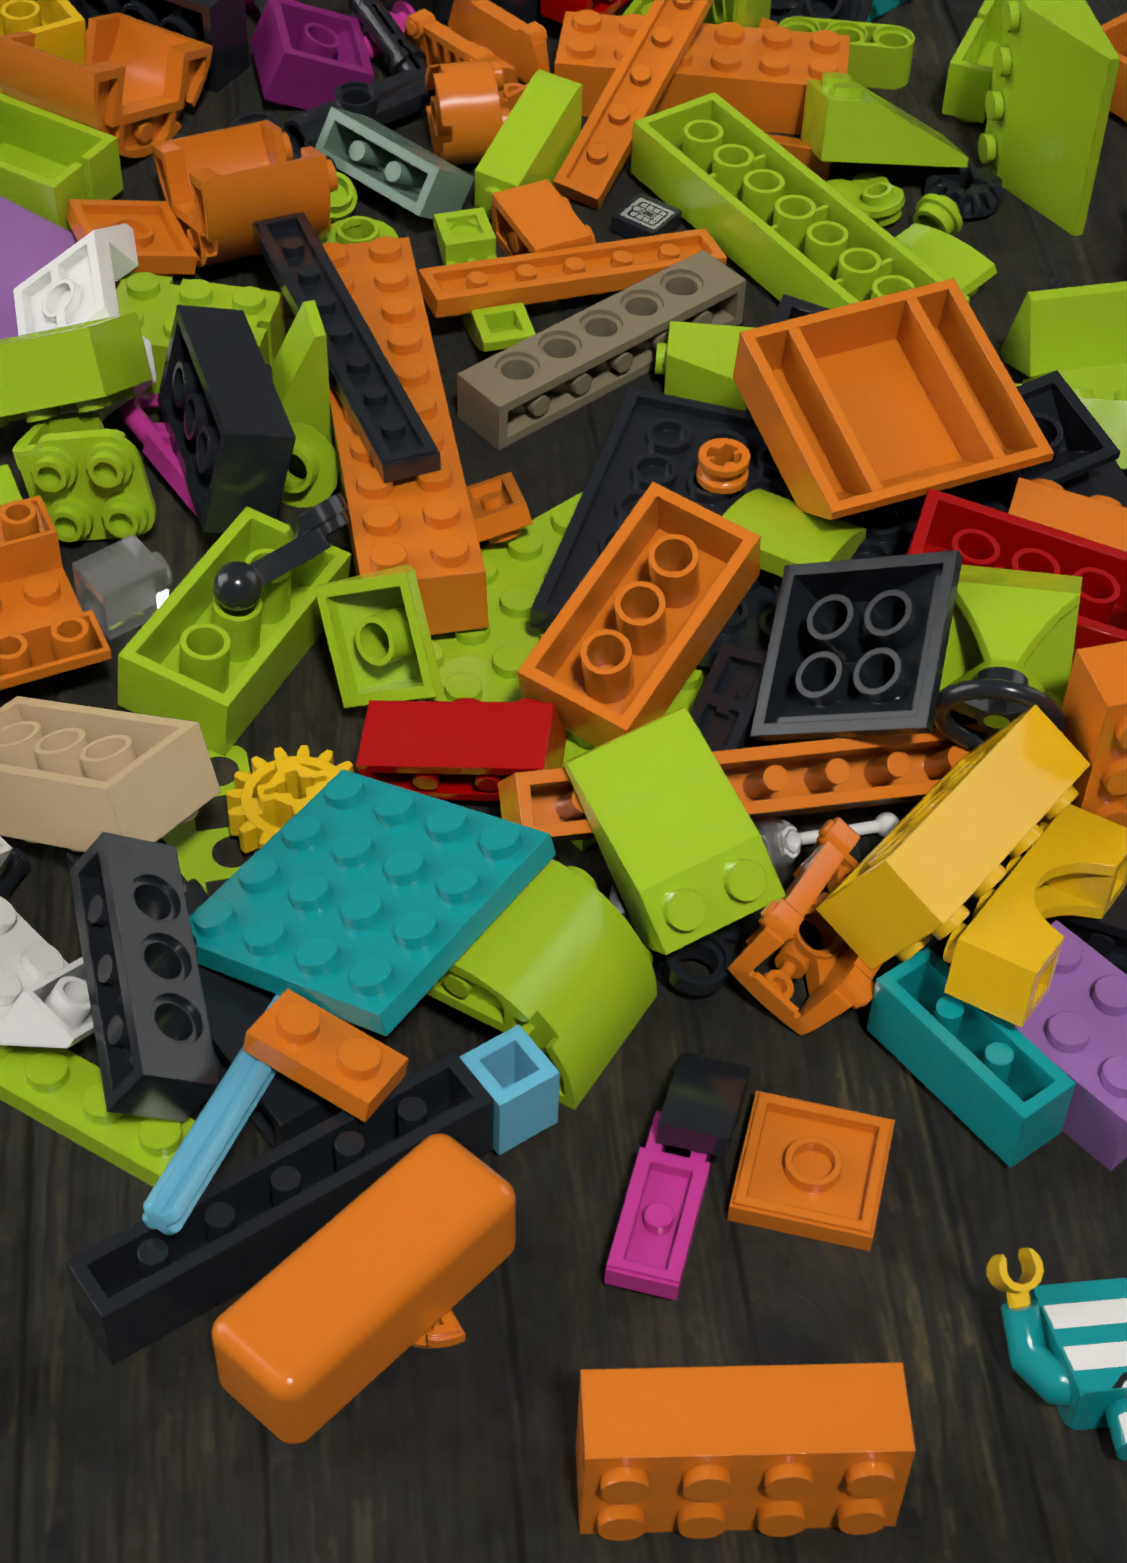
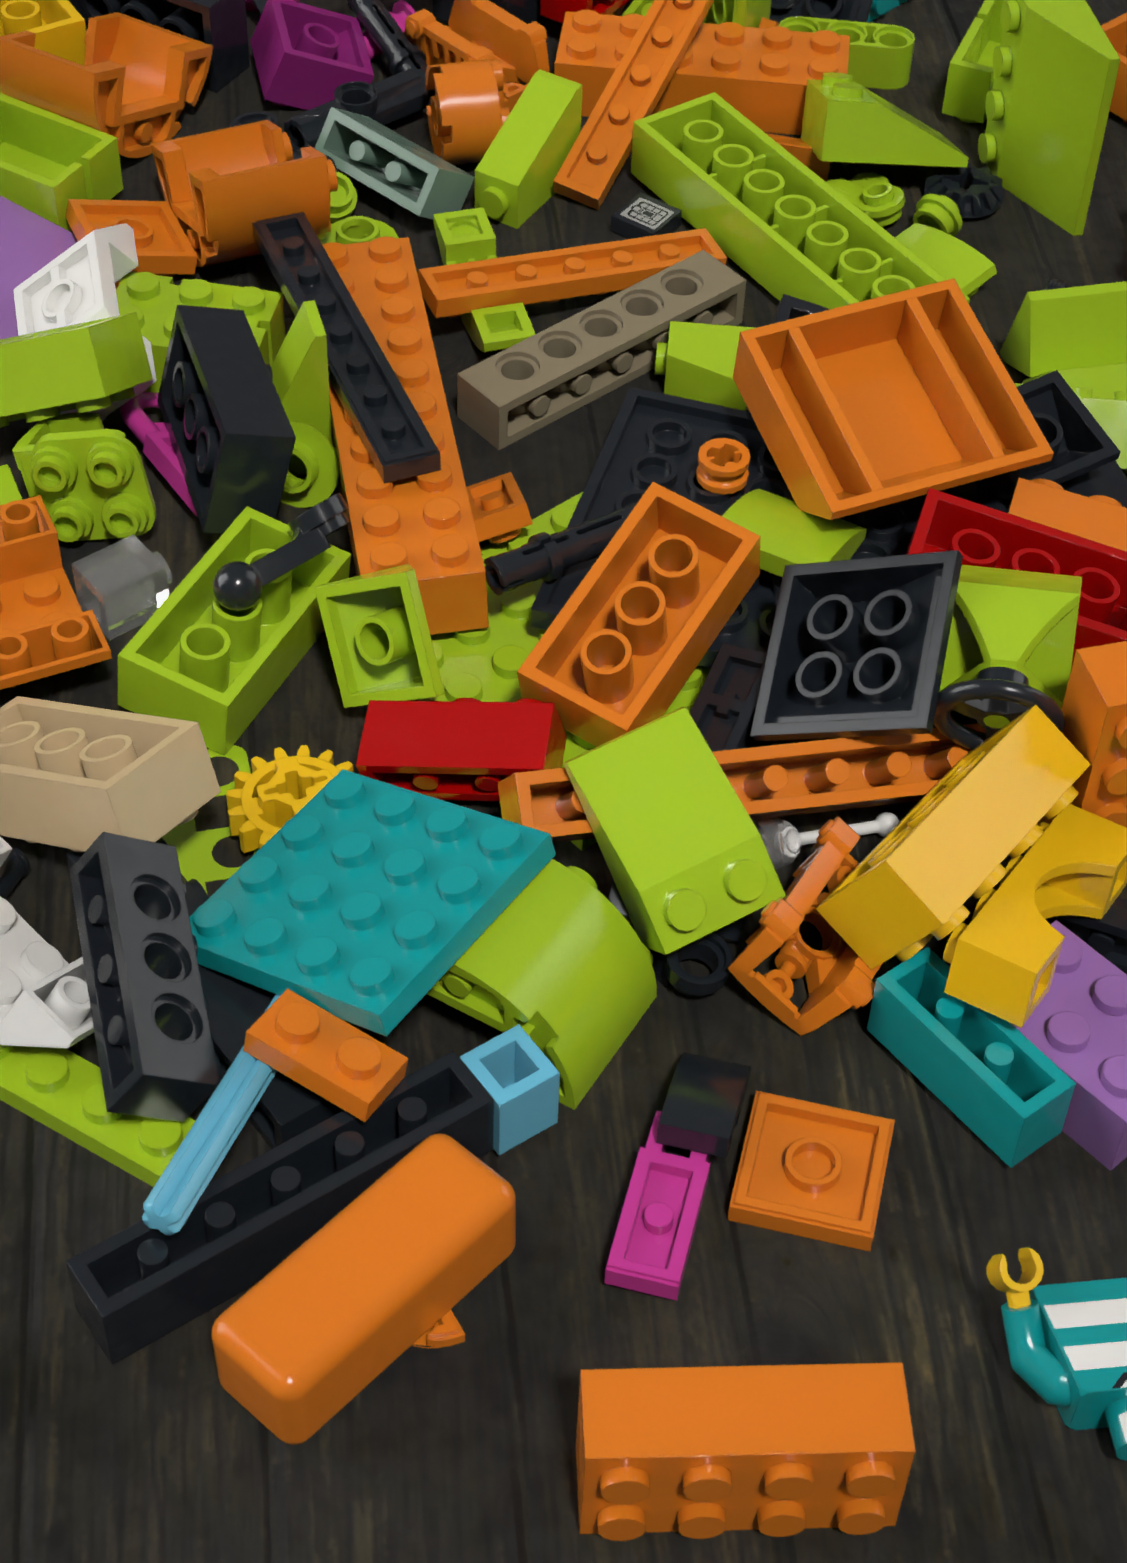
(536, 220): orange brick -> none
(548, 555): none -> black pin

